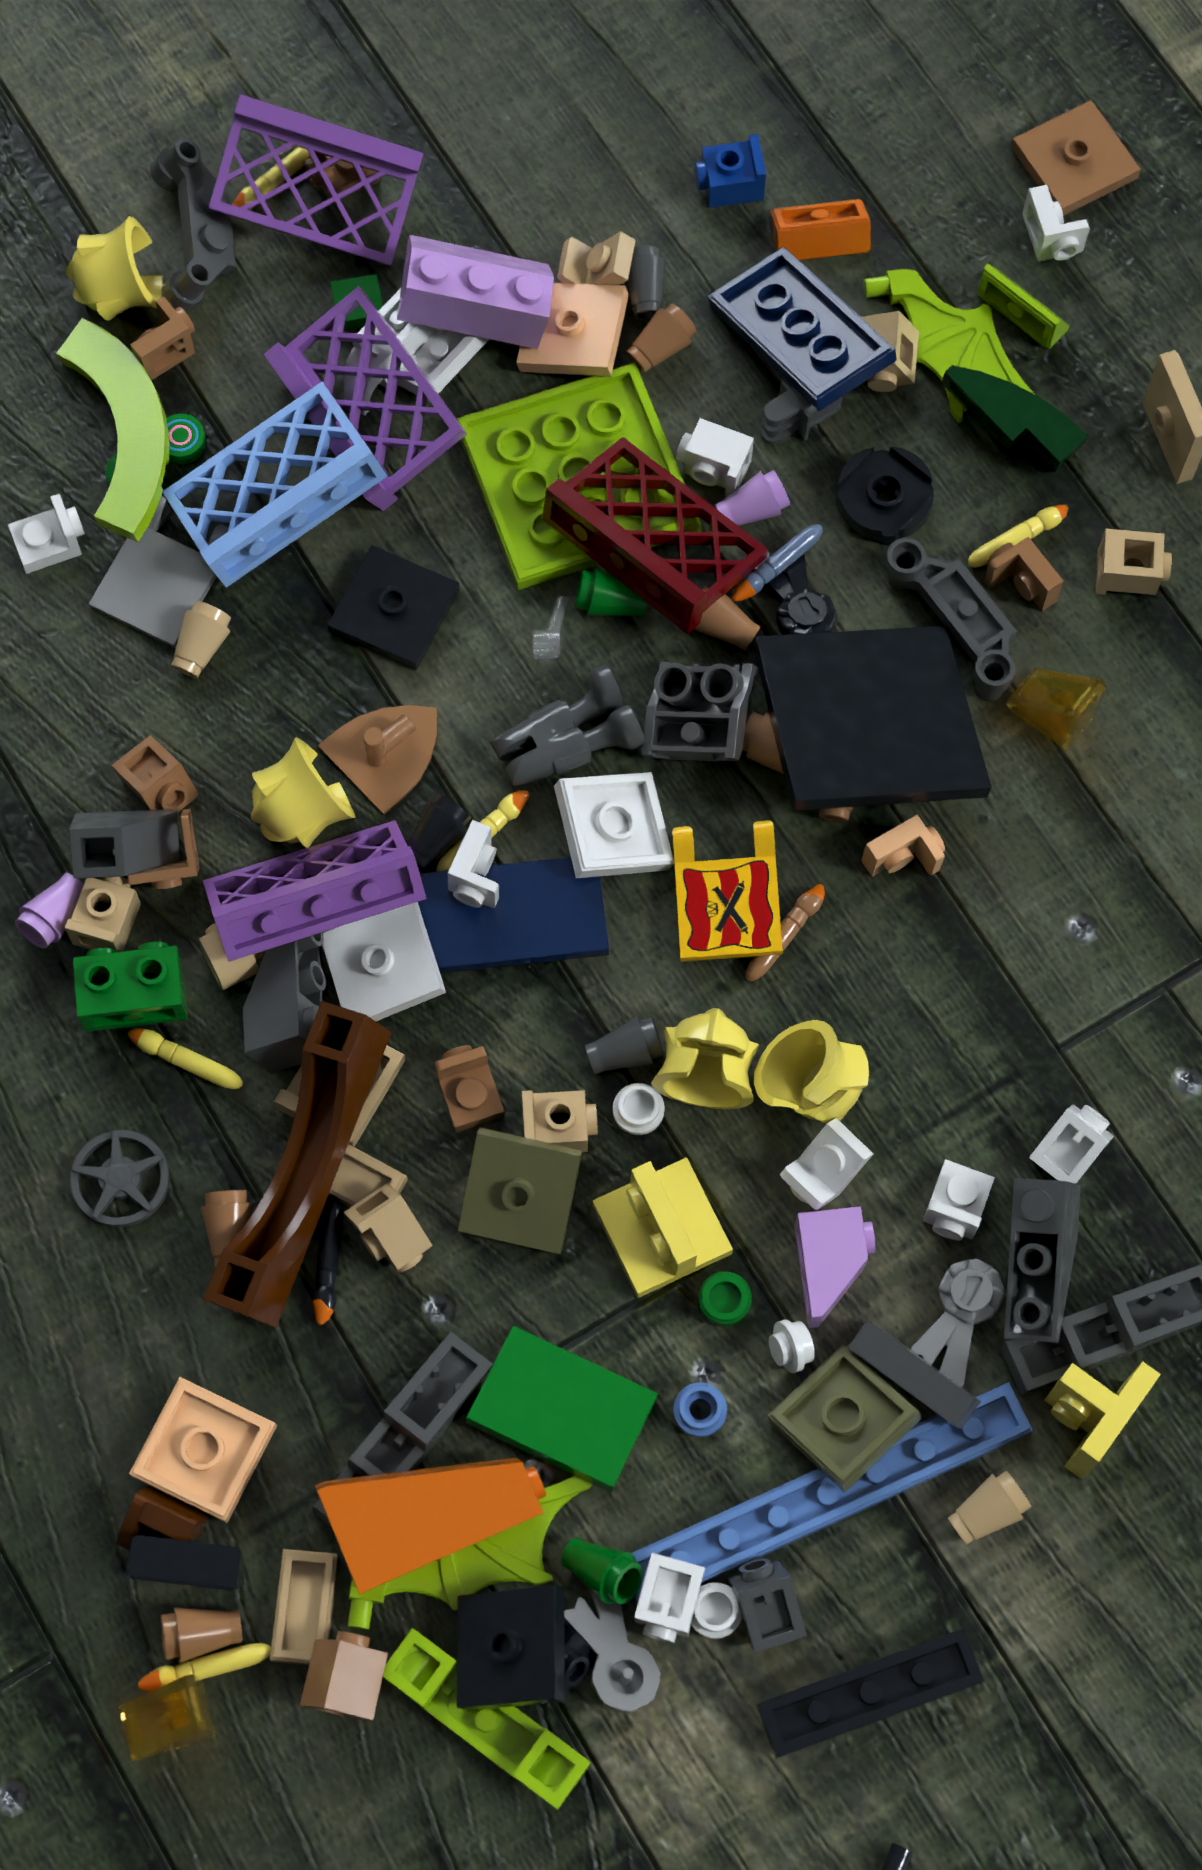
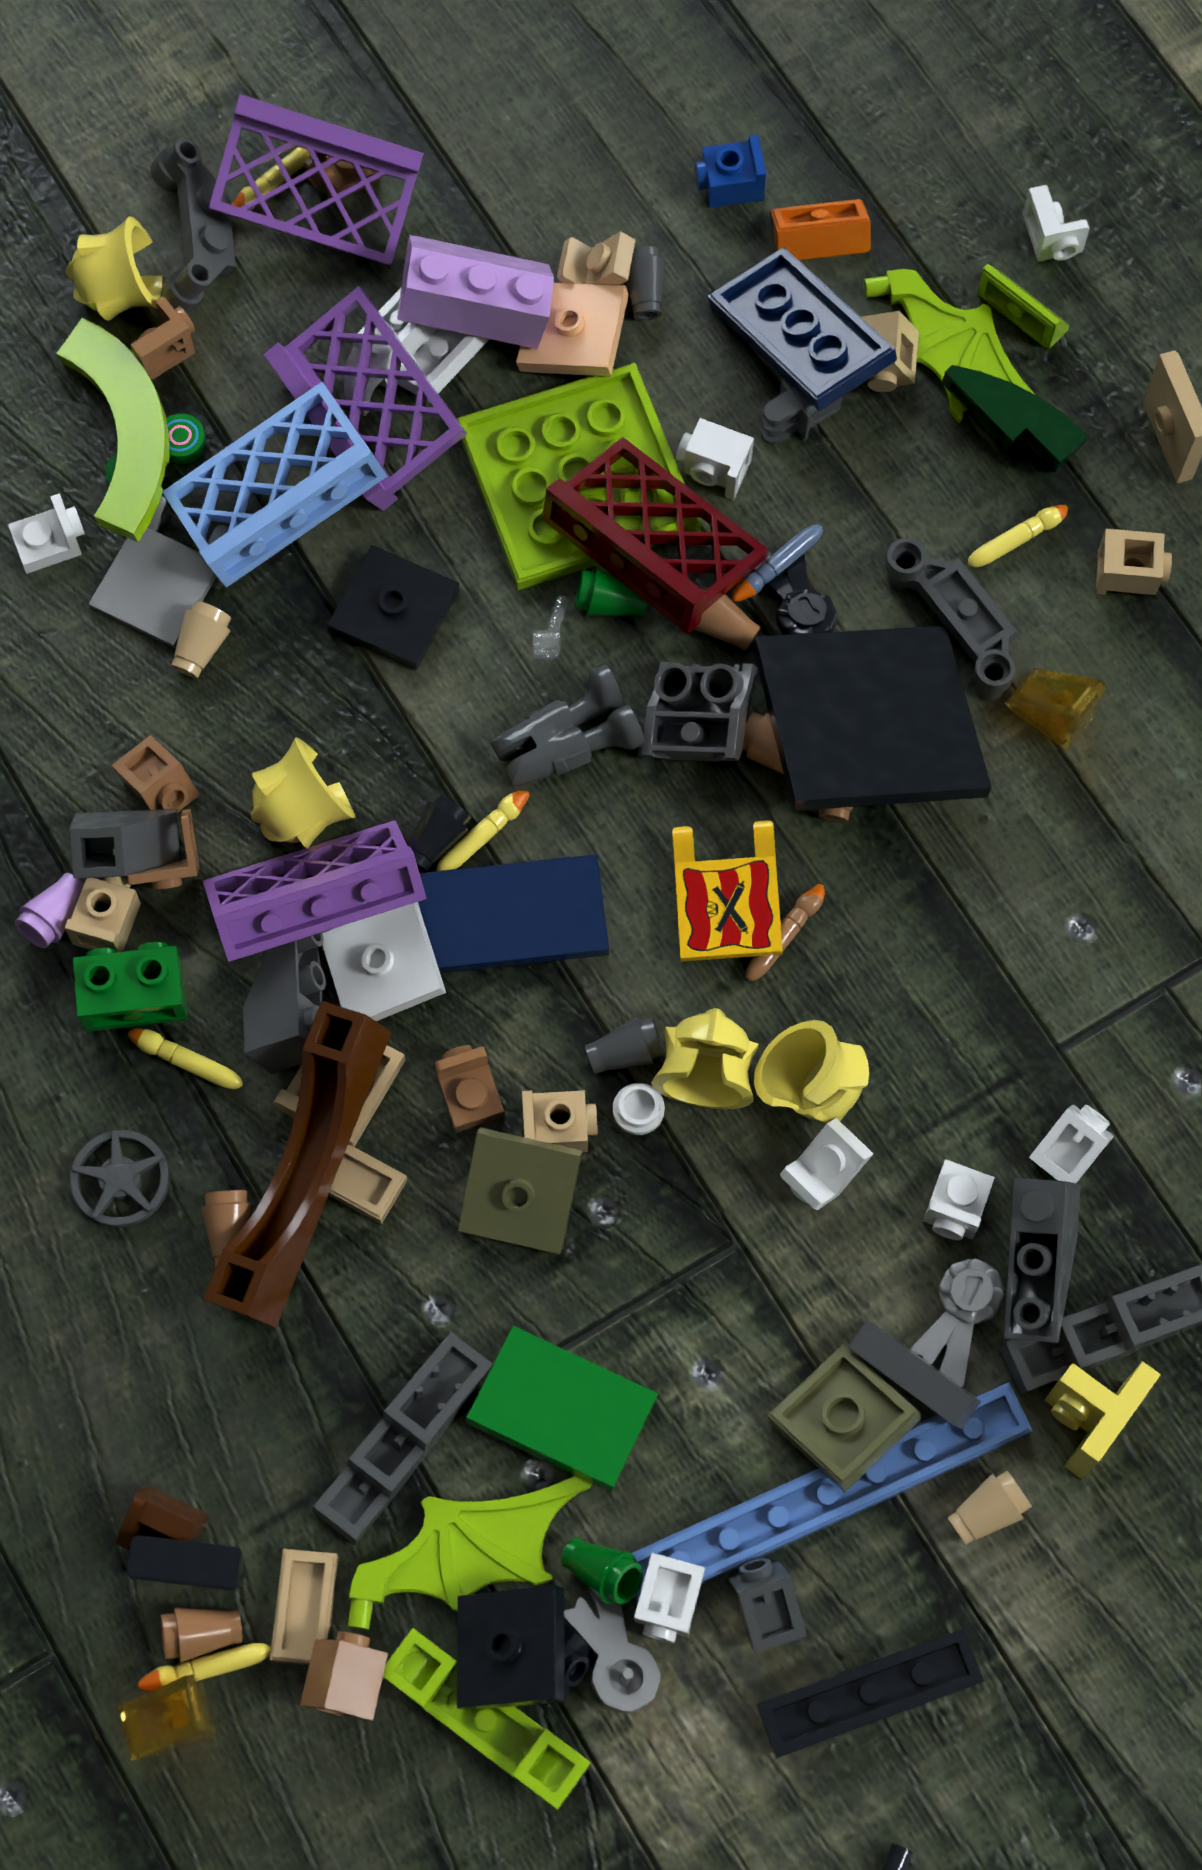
(203, 1450): light nougat plate -> none
(225, 972): tan plate -> none
(327, 1264): black piece -> none
(342, 288): green tile -> none
(385, 751): medium nougat shield -> none
(389, 1228): tan brick -> none
(421, 1515): orange slope -> none
(474, 858): white bracket -> none
(613, 825): white plate -> none
(661, 338): medium nougat cone -> none
(661, 1226): light yellow bracket -> none
(700, 1393): medium blue plate -> none
(716, 1611): white plate -> none
(724, 1299): green tile -> none
(755, 500): lavender cone -> none
(791, 1345): white plate -> none
(831, 1256): lavender slope -> none
(878, 518): black plate -> none
(895, 848): light nougat bracket -> none
(1031, 572): medium nougat bracket -> none
(1076, 157): medium nougat plate -> none

